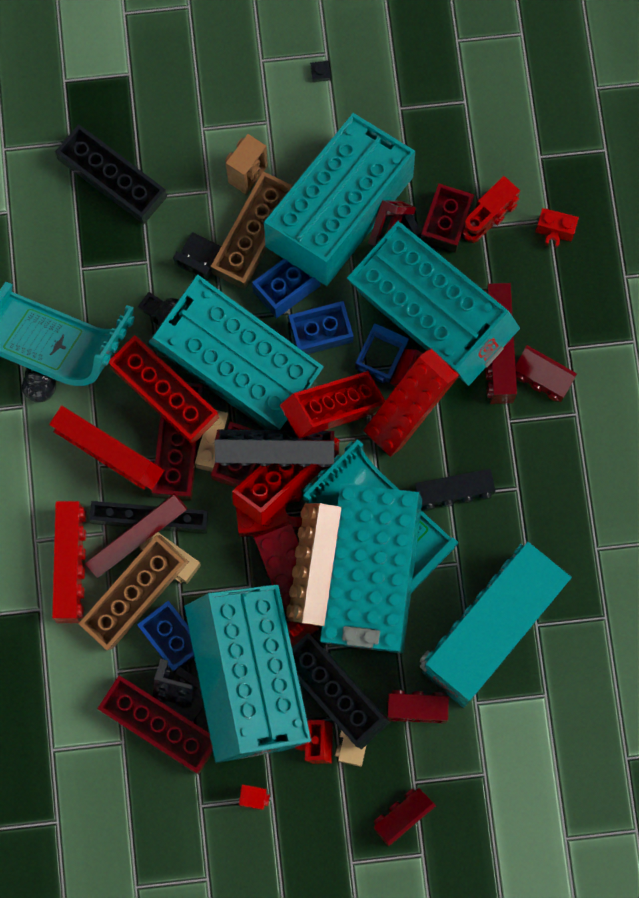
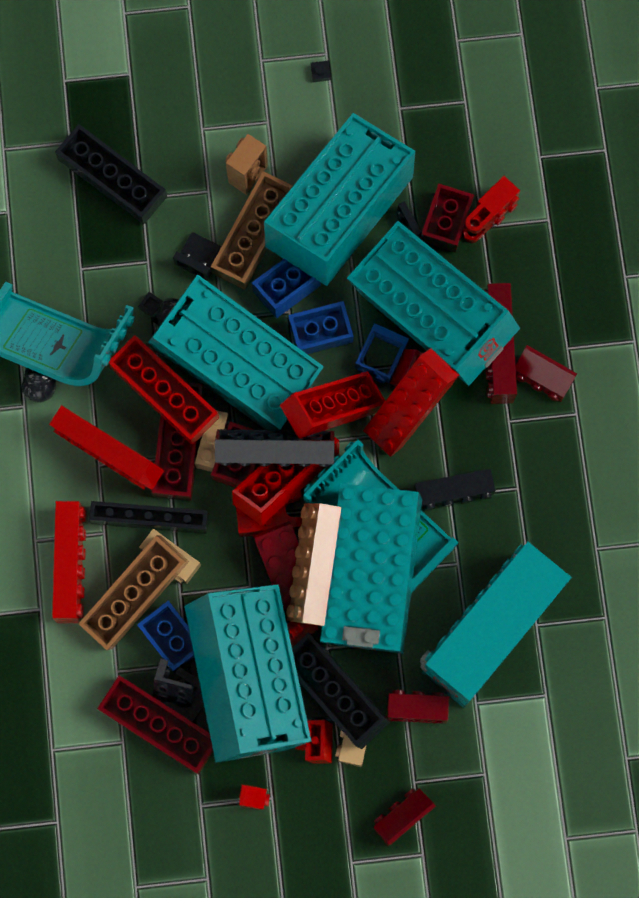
(136, 535): dark red tile -> none
(389, 208): dark red window -> none
(556, 226): red brick -> none

